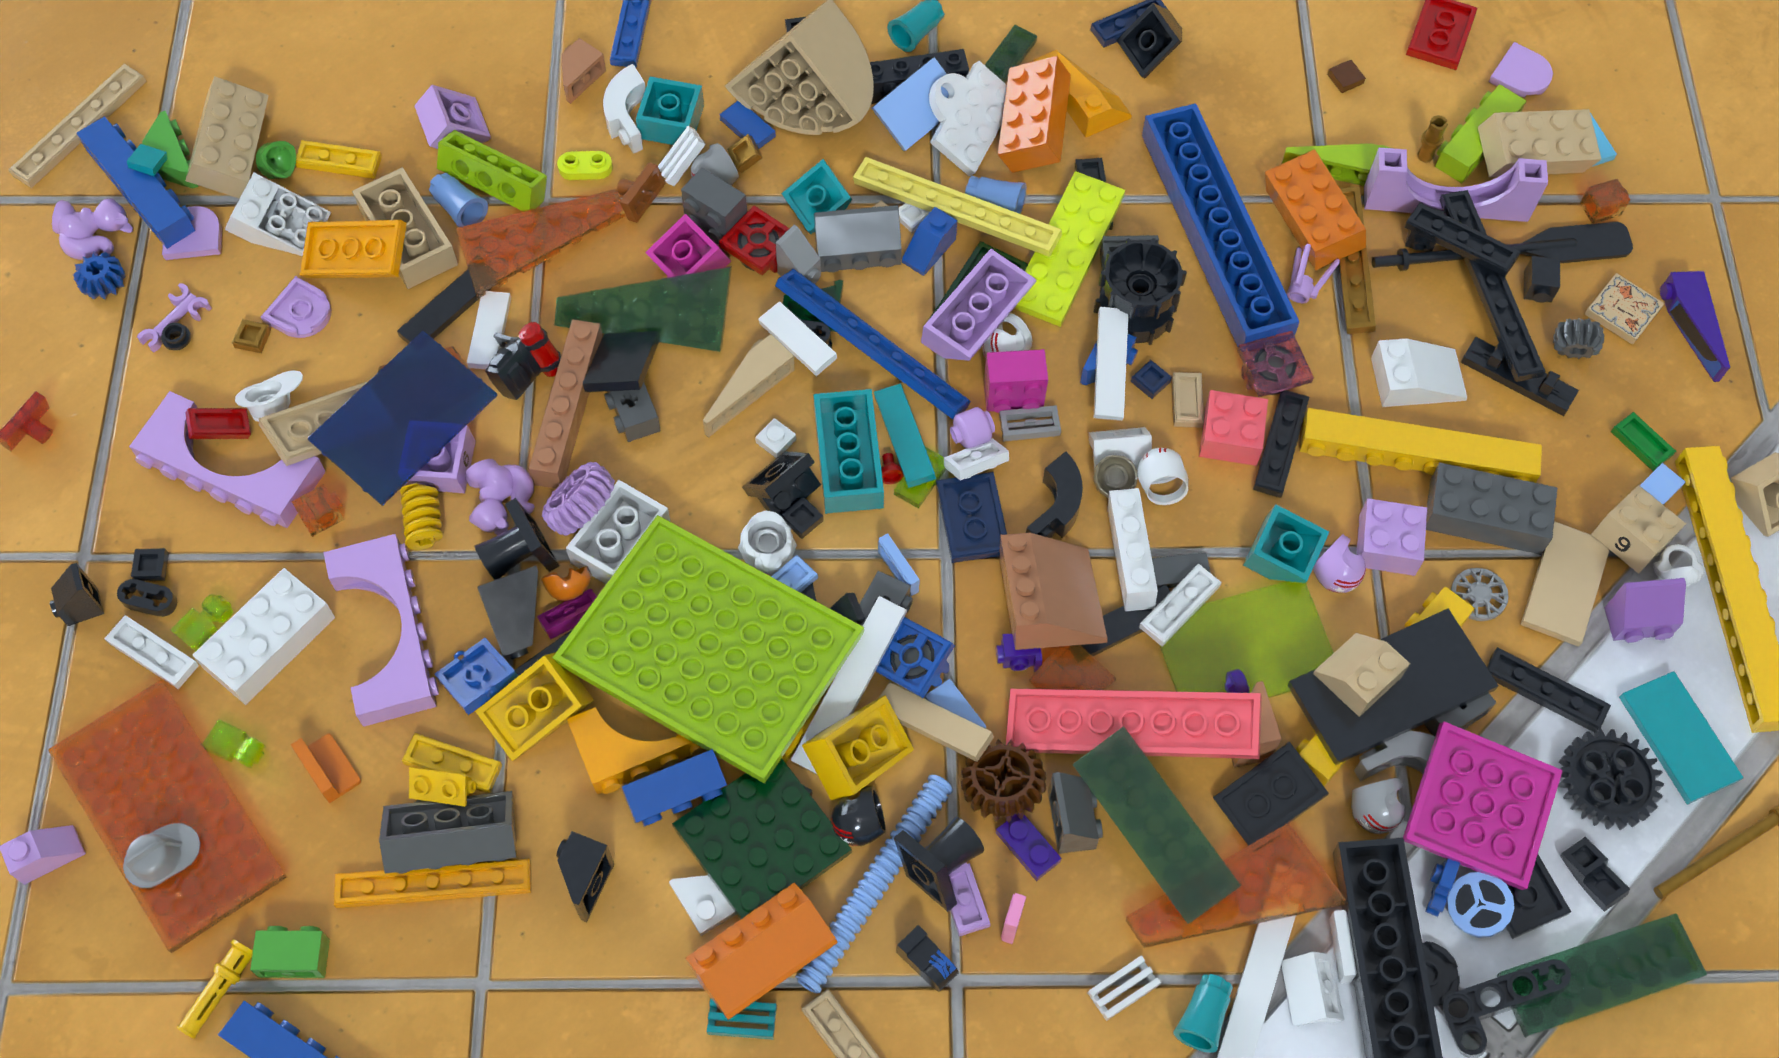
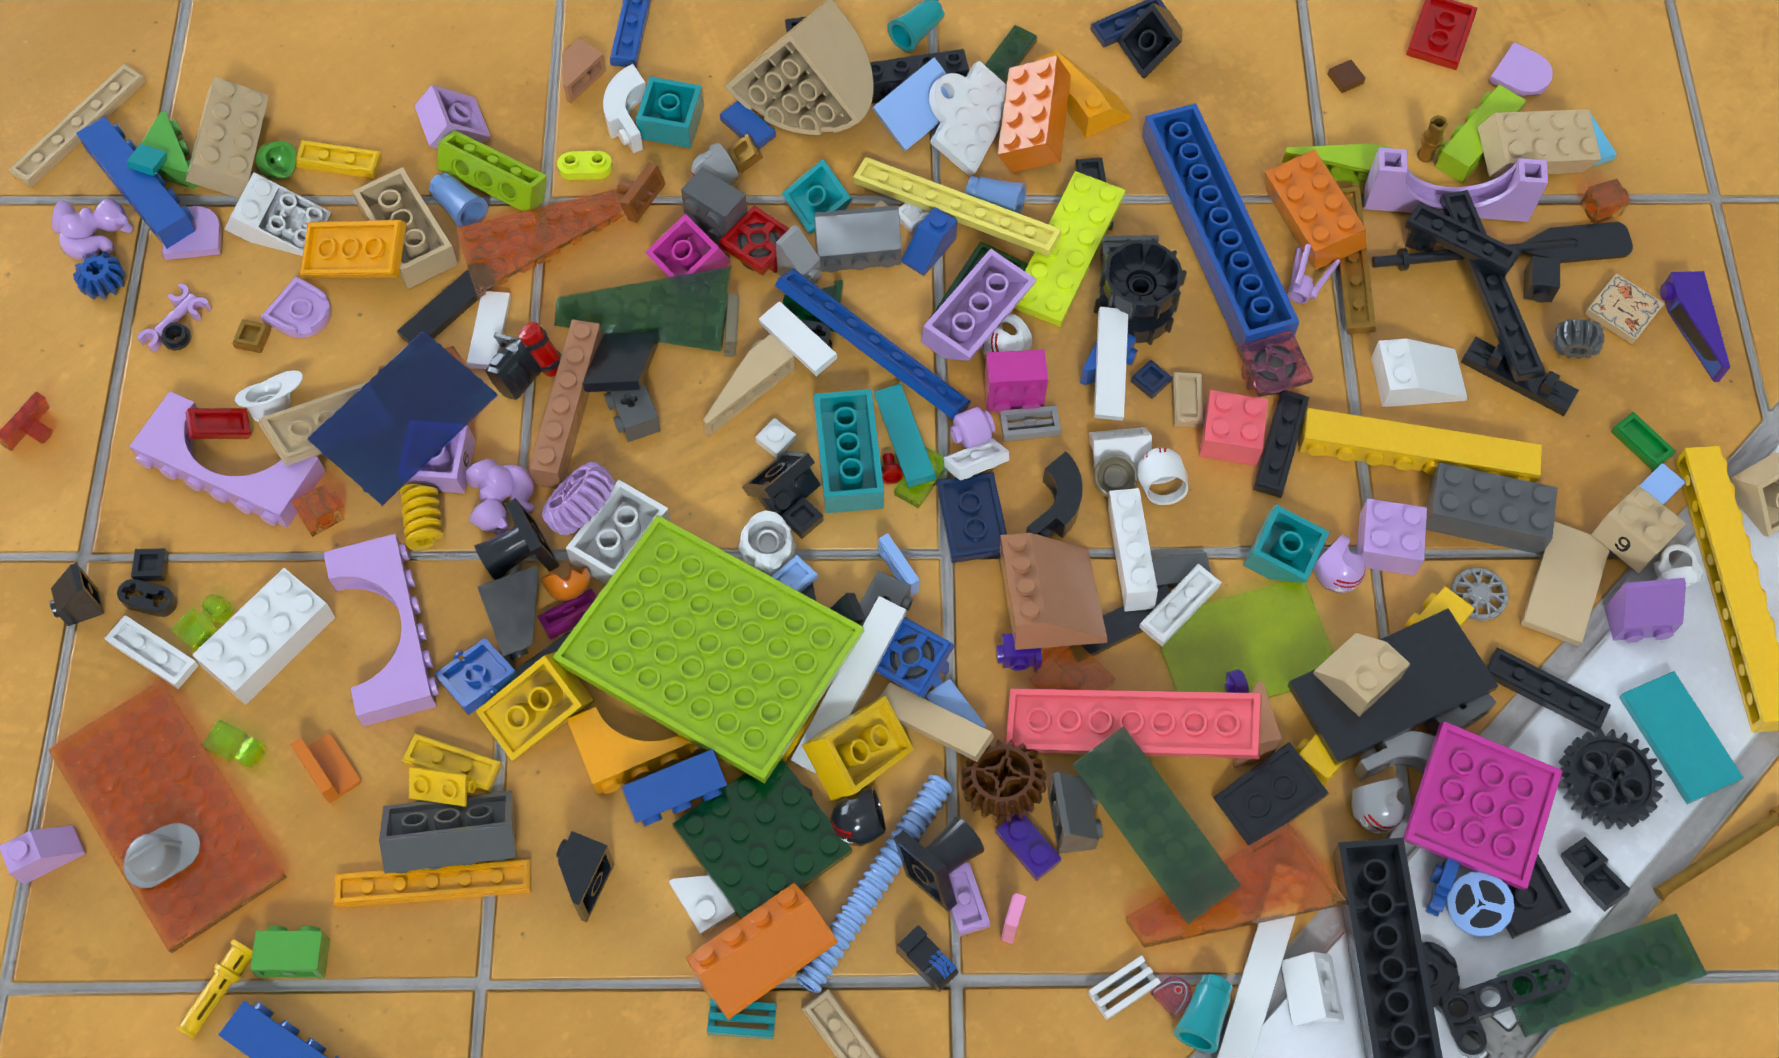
(681, 155): white tile -> none
(731, 325): none -> dark tan tile
(1173, 995): none -> clear pink tile
(1343, 946): white tile -> none

